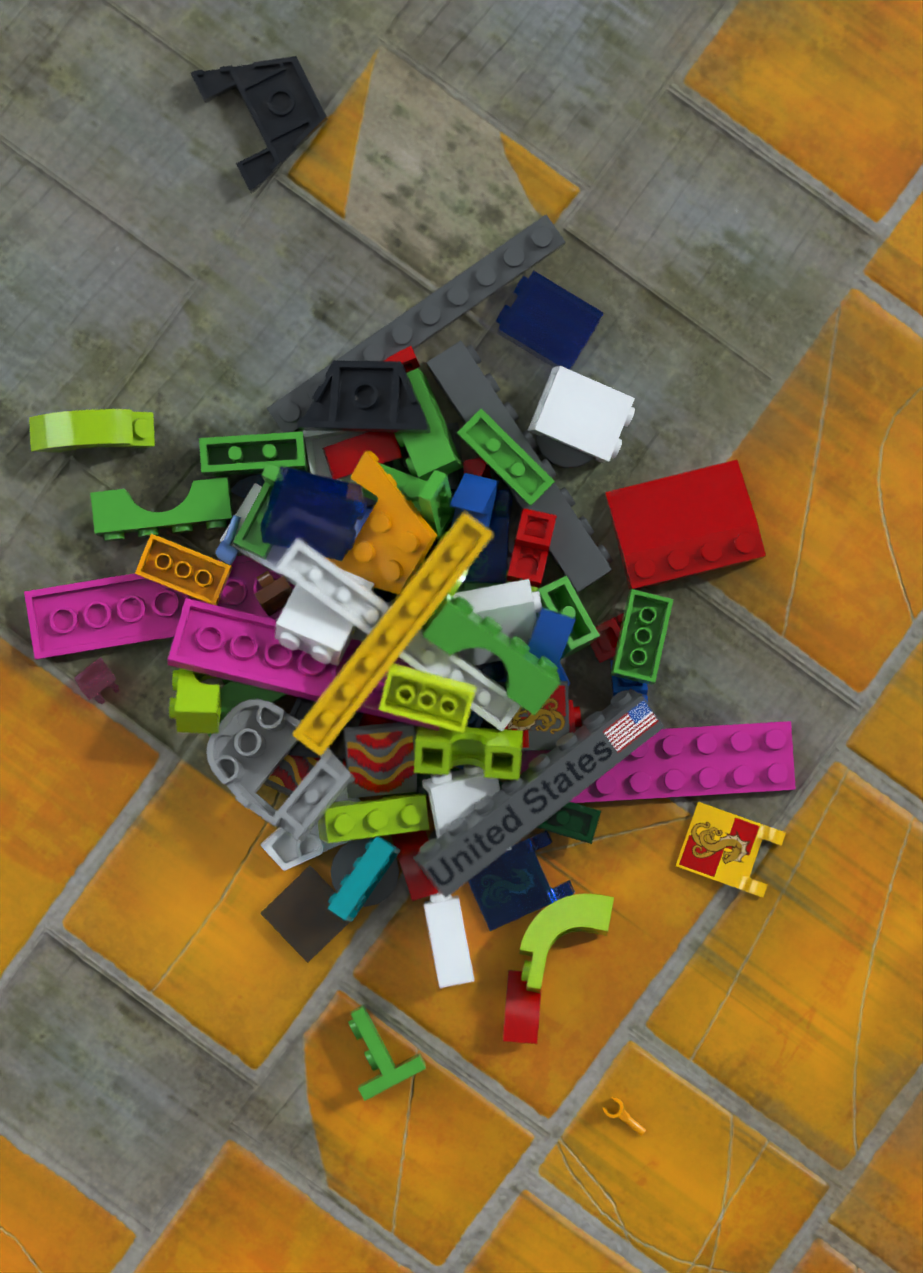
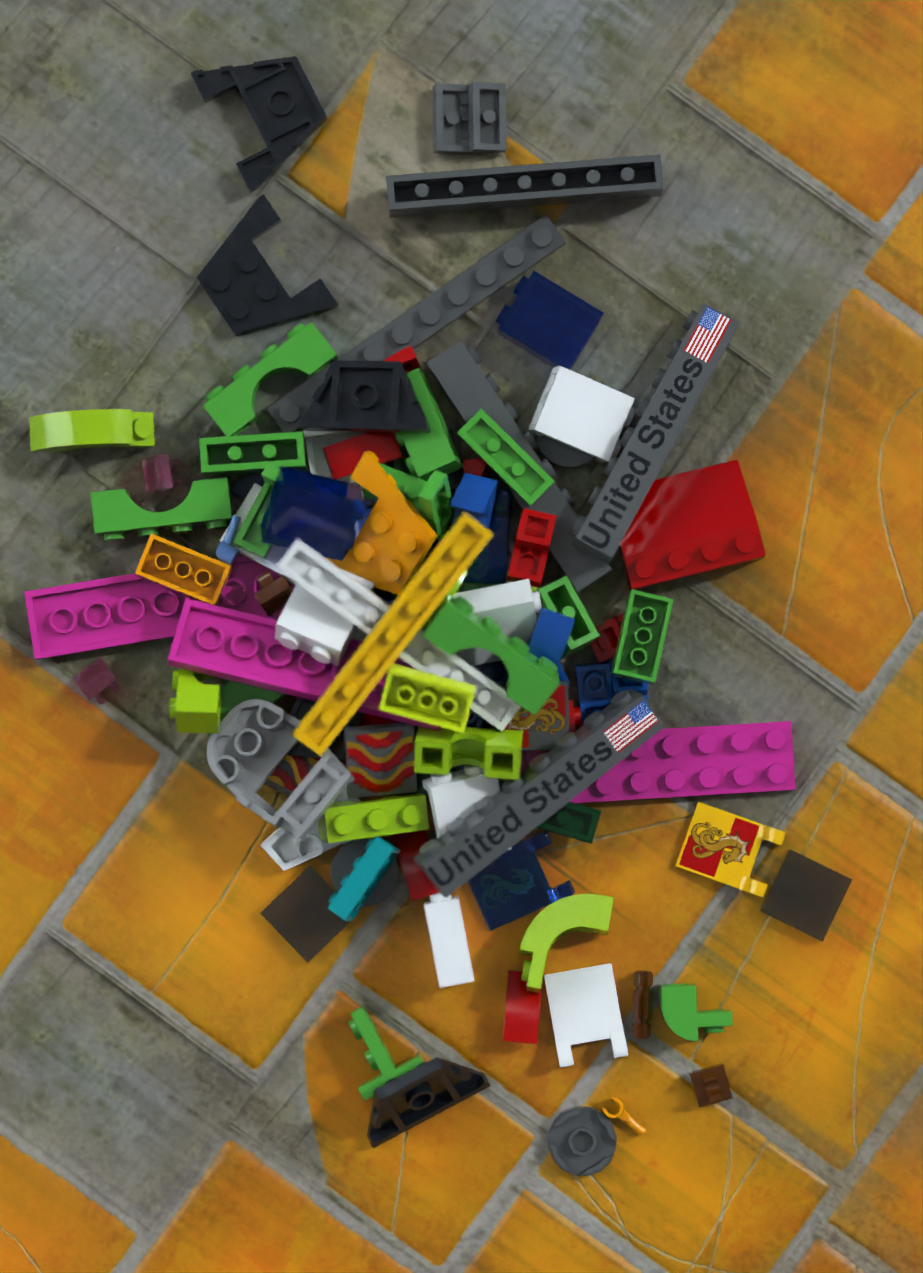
(158, 473): none -> clear pink tile
(245, 285): none -> black wing
(302, 353): none -> bright green arch
(420, 1096): none -> black wing
(469, 118): none -> dark grey slope
(524, 185): none -> dark grey brick
(582, 1141): none -> dark grey tile
(584, 1010): none -> white flag
(593, 687): none -> blue slope
(642, 1004): none -> reddish brown axle
(655, 433): none -> dark grey brick
(681, 1015): none -> bright green brick
(711, 1085): none -> reddish brown tile
(805, 895): none -> clear smoke tile

